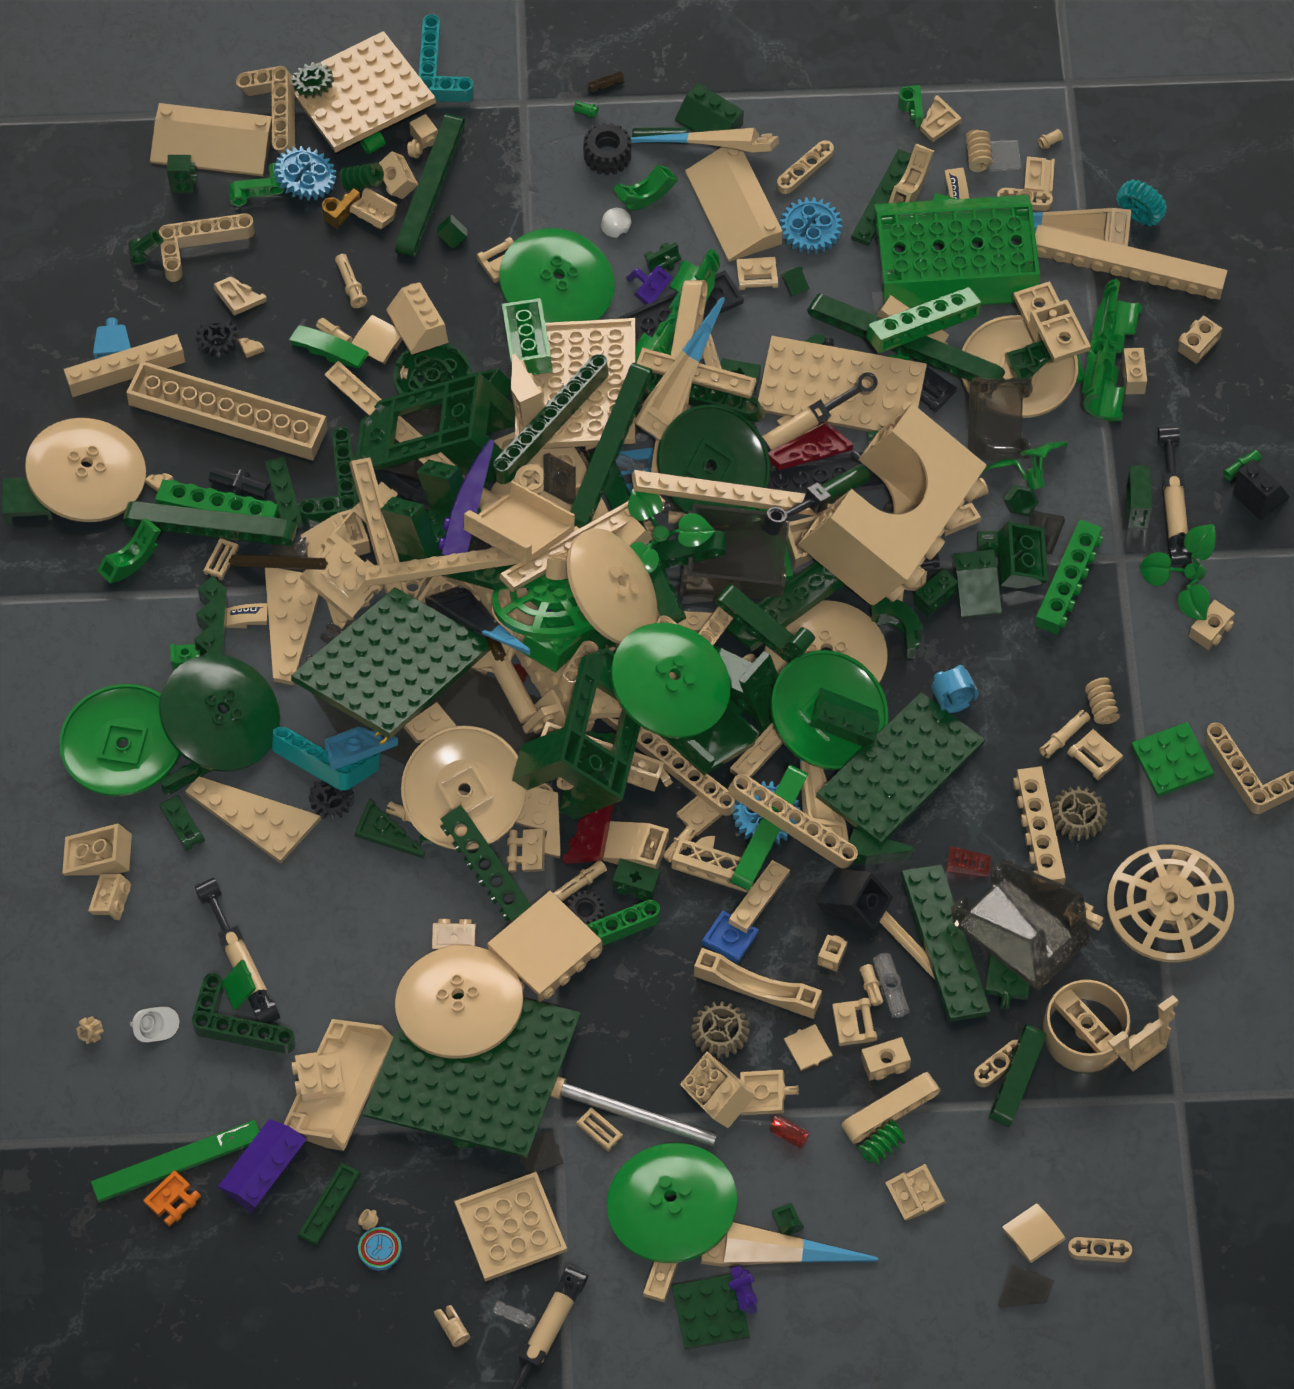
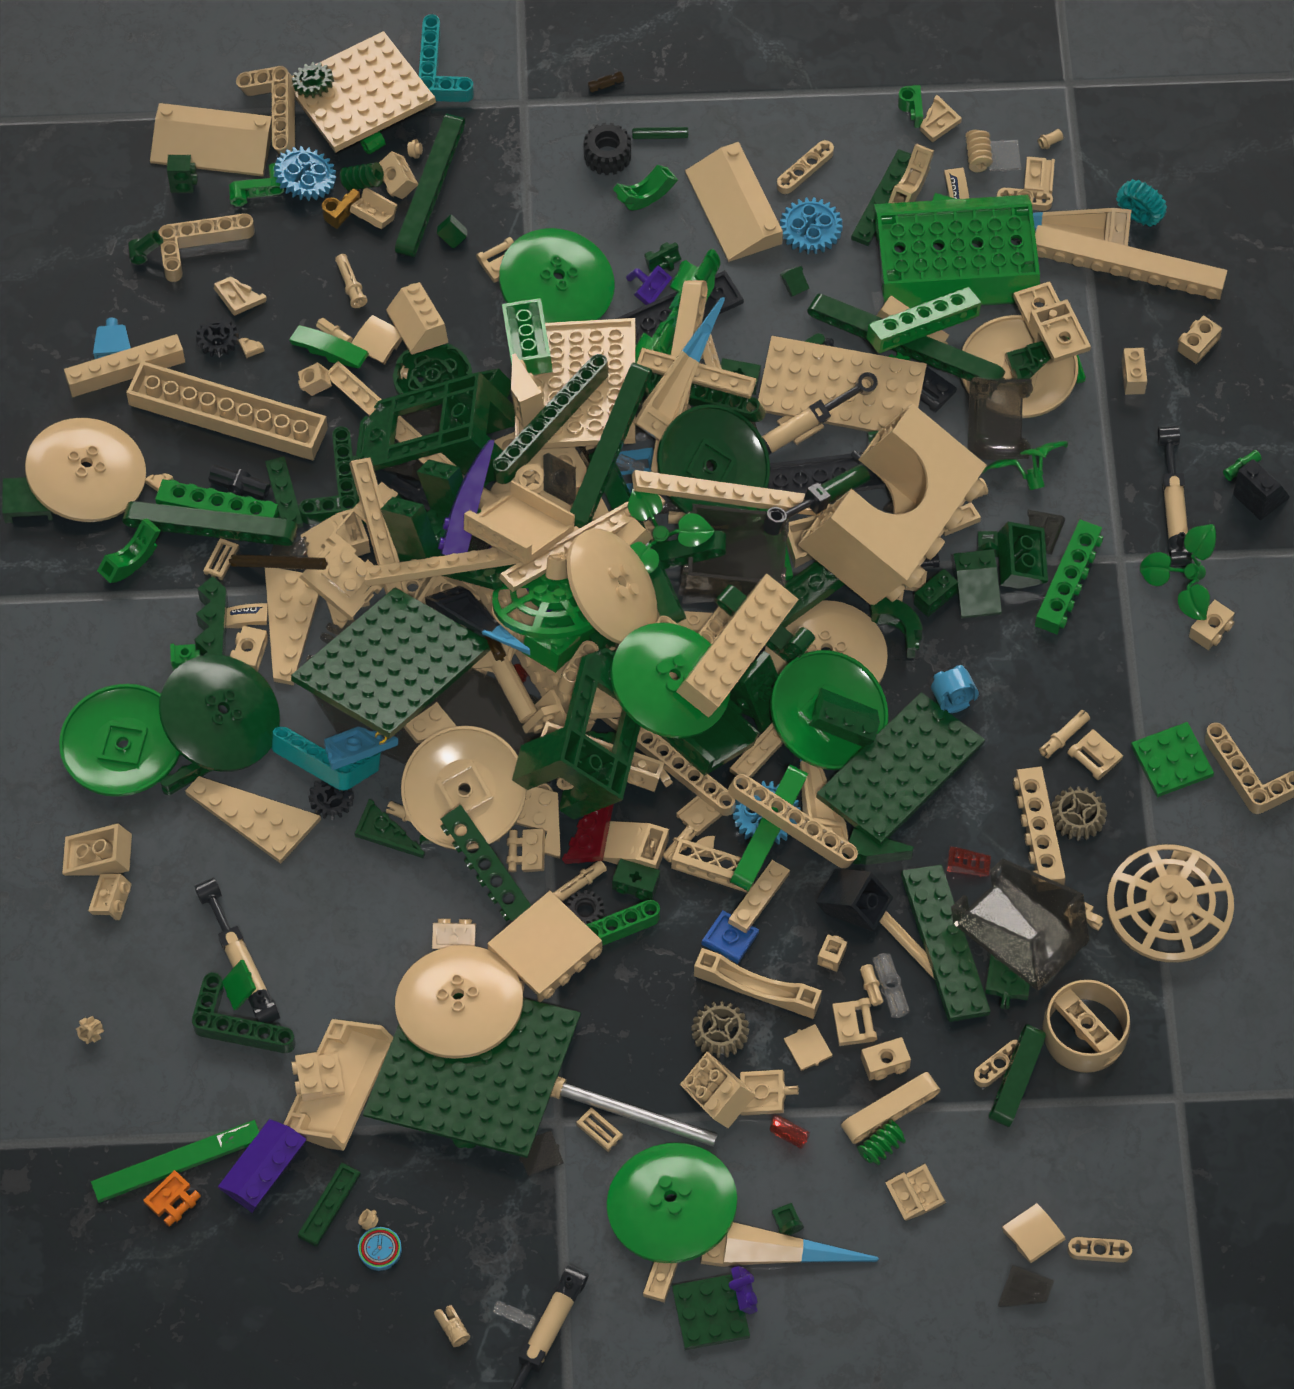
(155, 1024): white piece -> none
(181, 822): dark green plate -> none
(250, 639): none -> tan brick
(314, 379): none -> tan brick
(423, 131): tan brick -> none
(510, 1226): tan plate -> none
(586, 109): green pin -> none
(616, 222): white hair -> none
(708, 111): dark green slope -> none
(737, 645): none -> tan brick
(740, 139): tan plate -> none
(757, 268): tan plate -> none
(811, 446): dark red wing -> none
(1021, 500): dark green panel -> none
(1102, 701): tan piece -> none
(1112, 323): green piece -> none
(1138, 496): dark green window -> none
(1149, 1042): tan wing -> none

